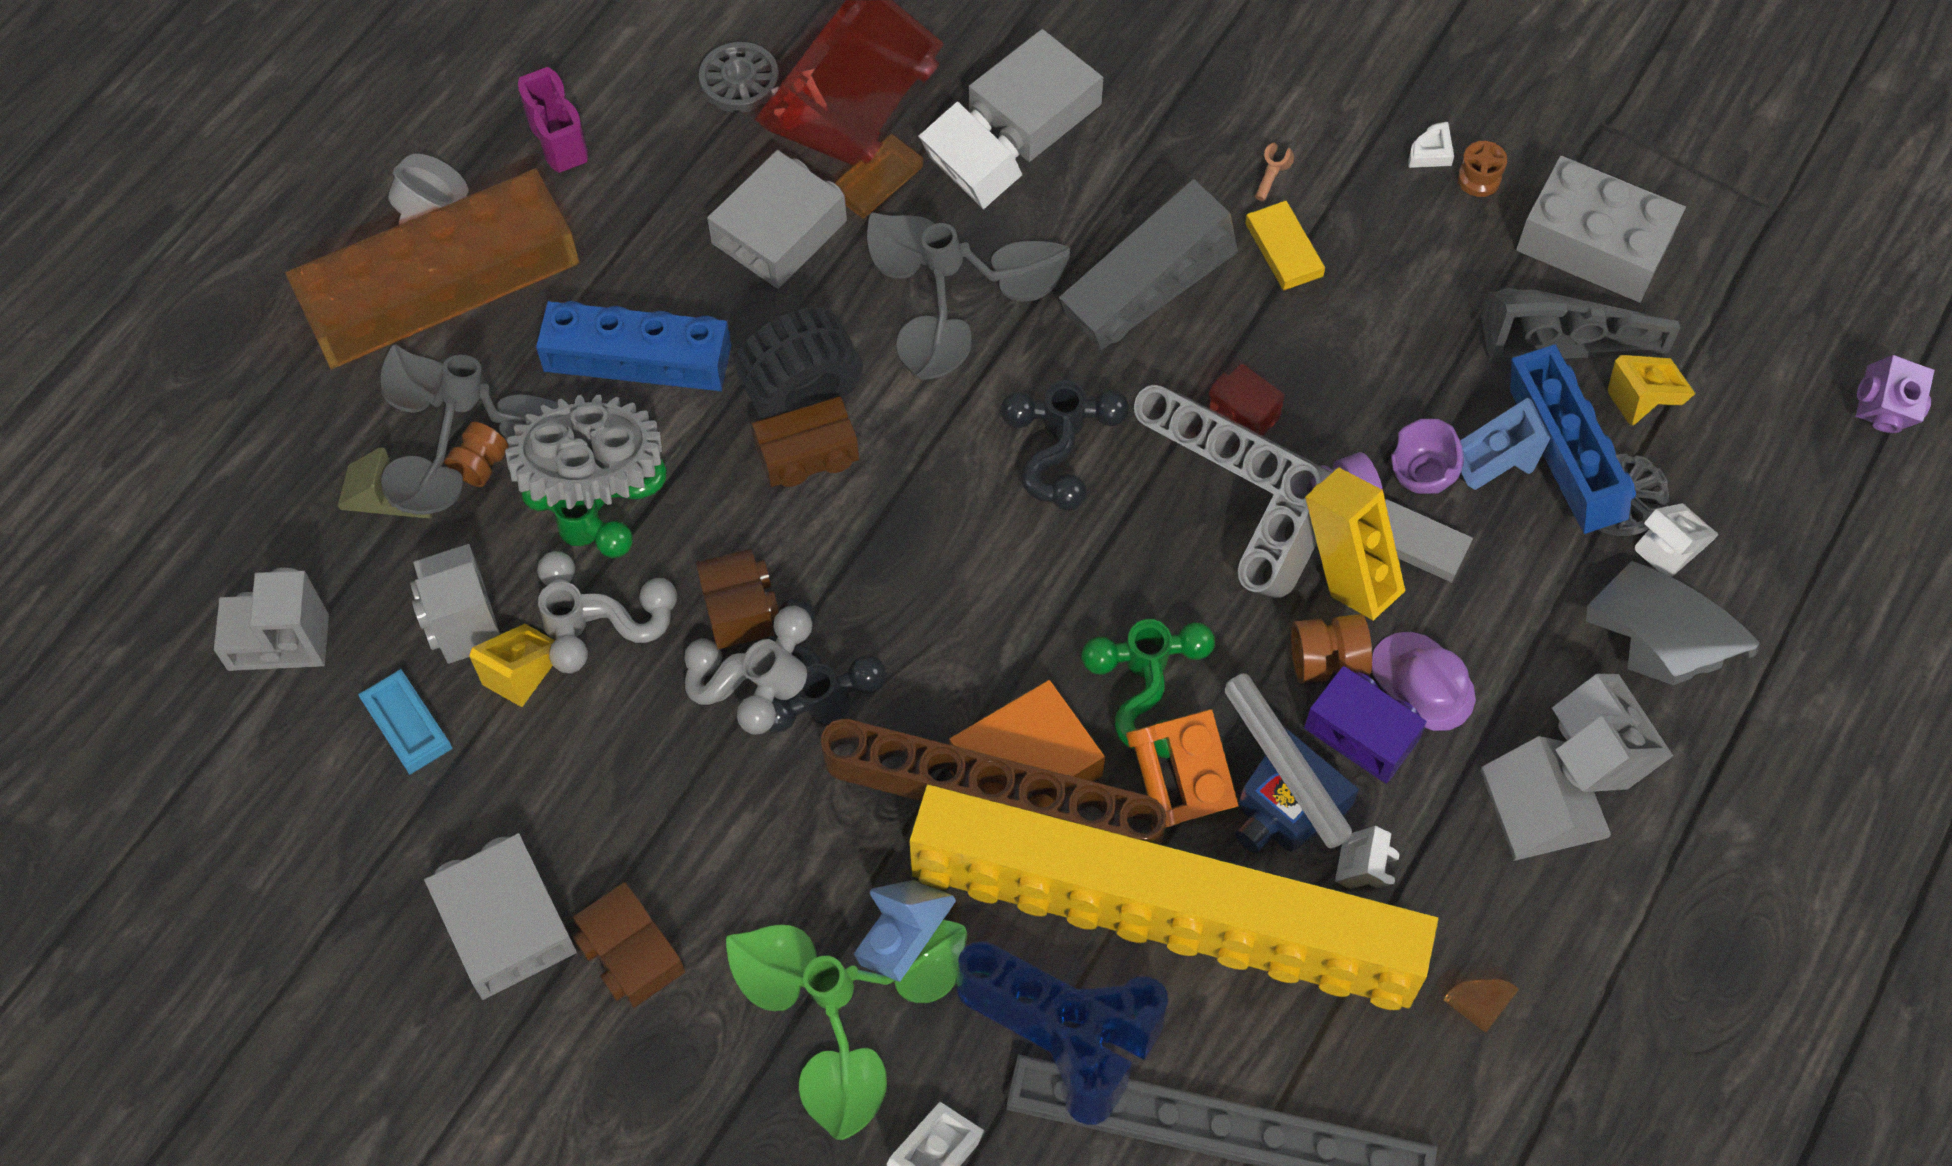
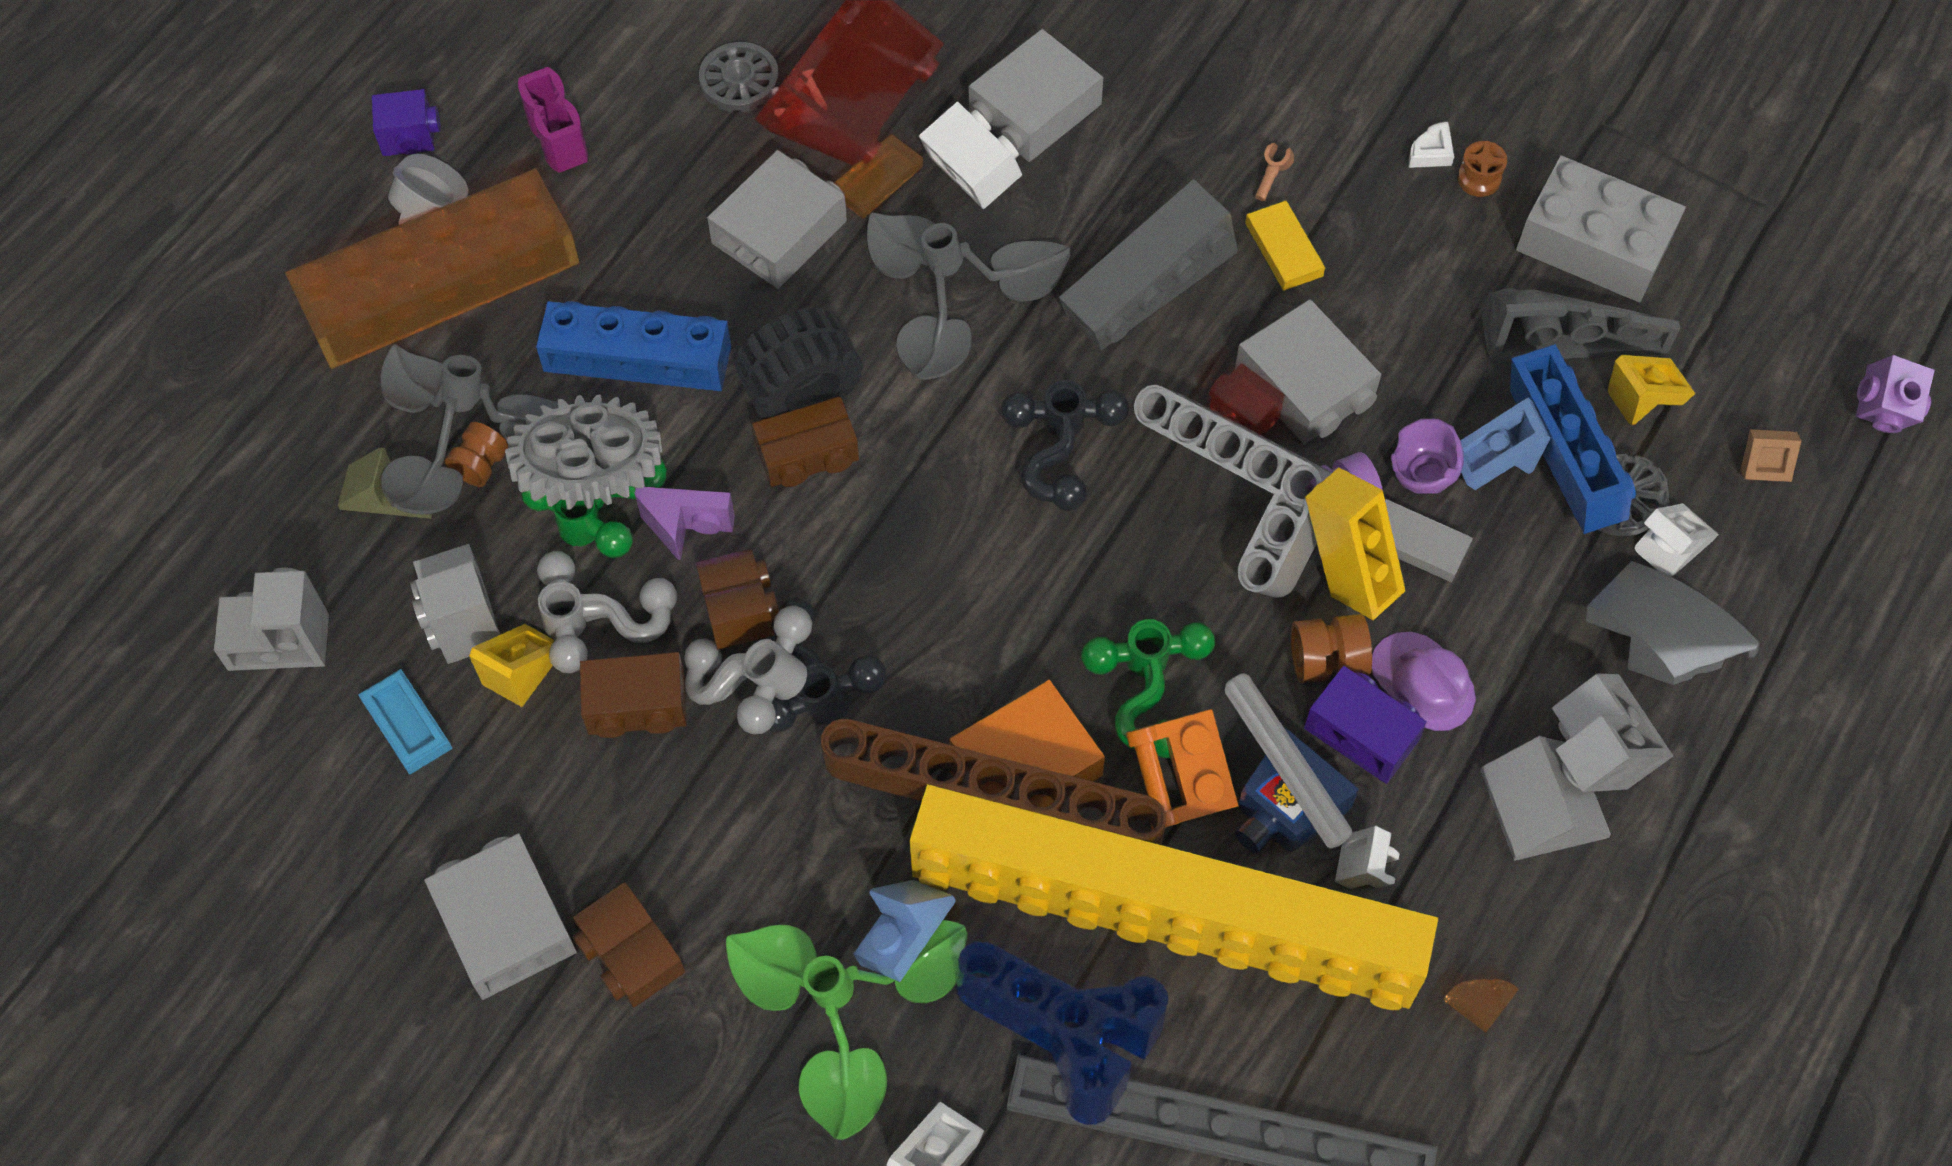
(404, 122): none -> dark purple brick
(633, 694): none -> reddish brown brick
(675, 510): none -> medium lavender slope
(1315, 370): none -> light grey brick
(1770, 455): none -> medium nougat tile

